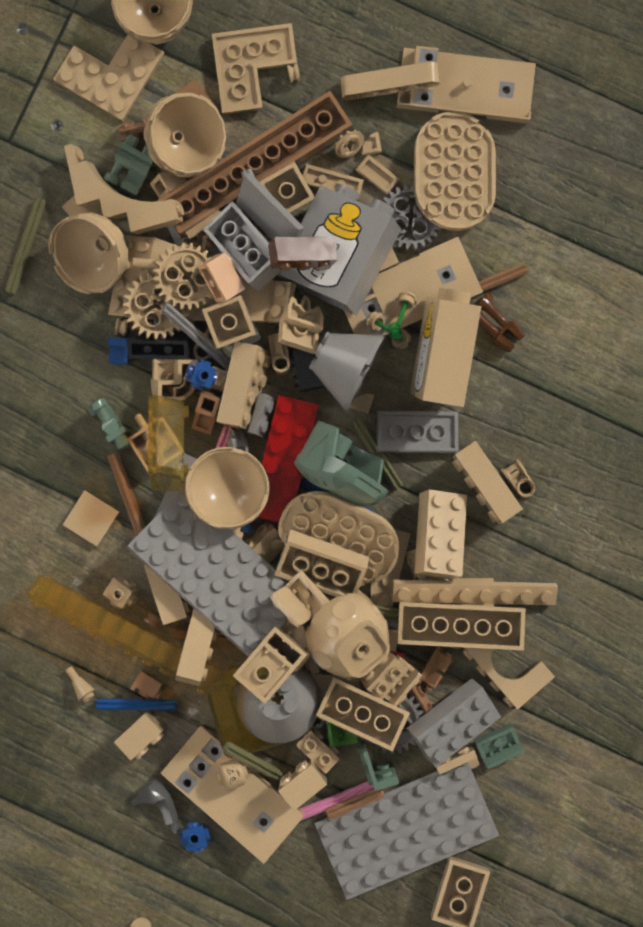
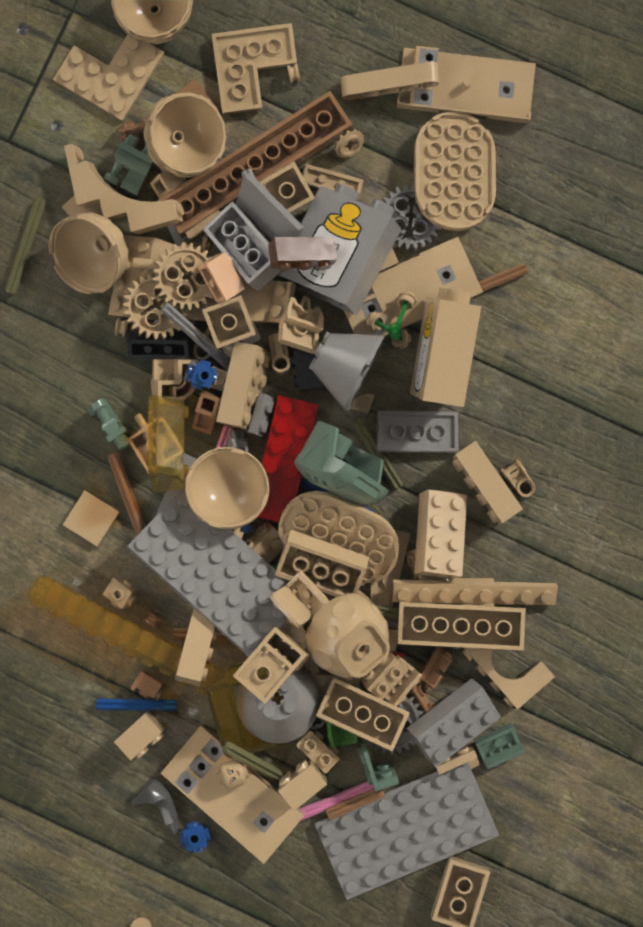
(82, 689): tan cone -> none
(118, 351): blue panel -> none
(169, 603): tan brick -> none
(372, 145): tan tile -> none
(377, 174): tan tile -> none
(507, 326): reddish brown piece -> none

